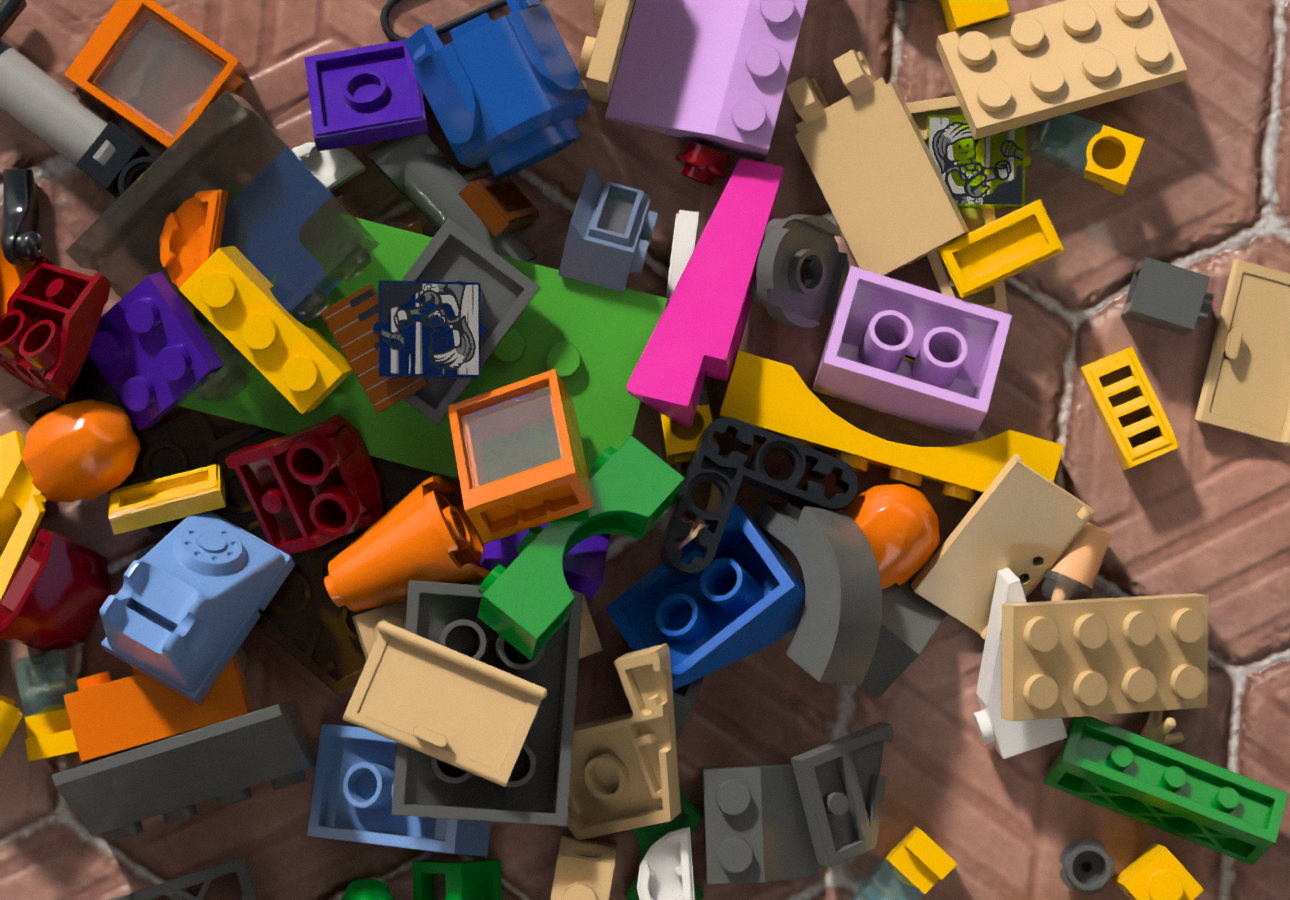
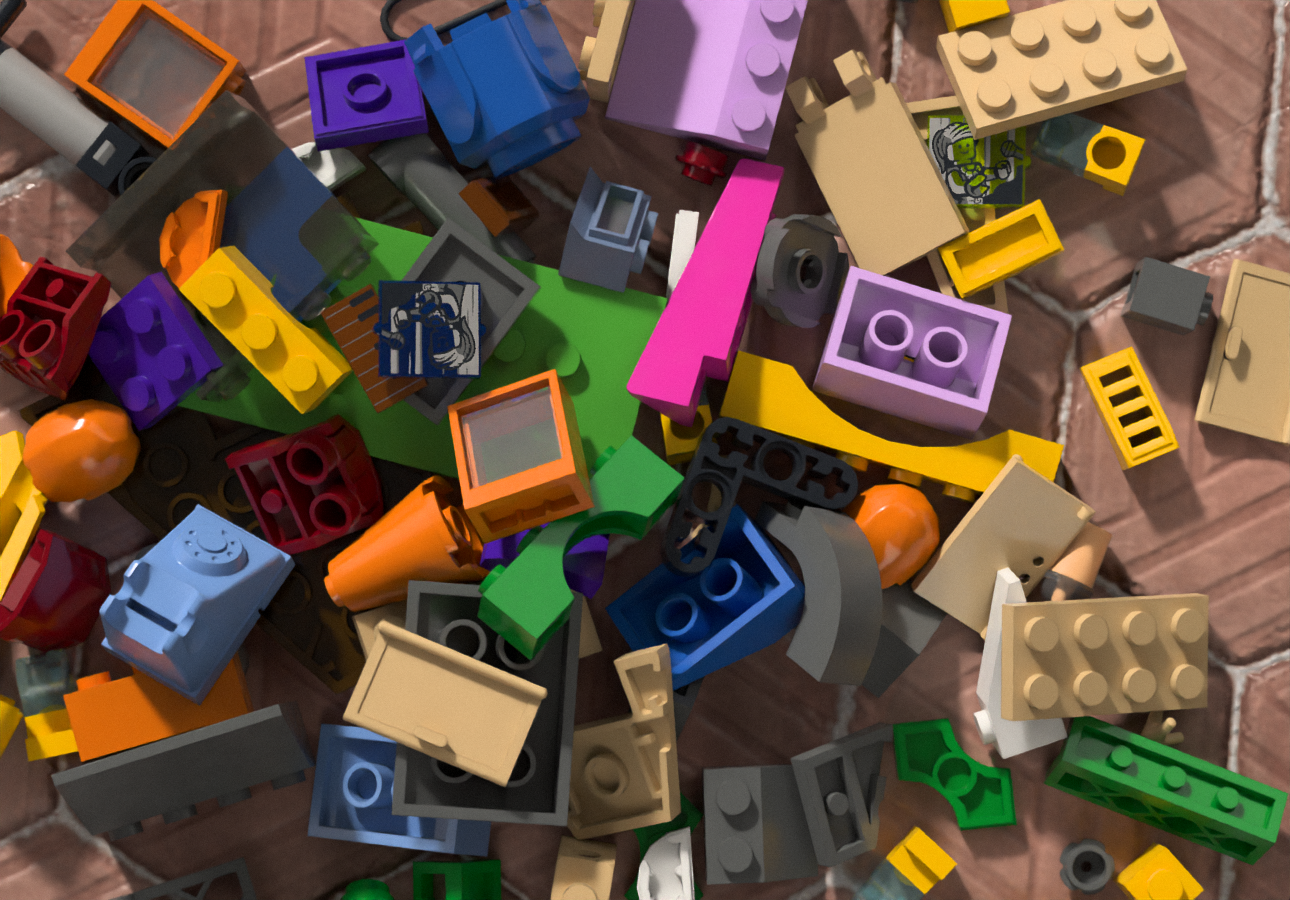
(20, 218): black arm -> none
(167, 499): yellow tile -> none
(930, 755): none -> green tile

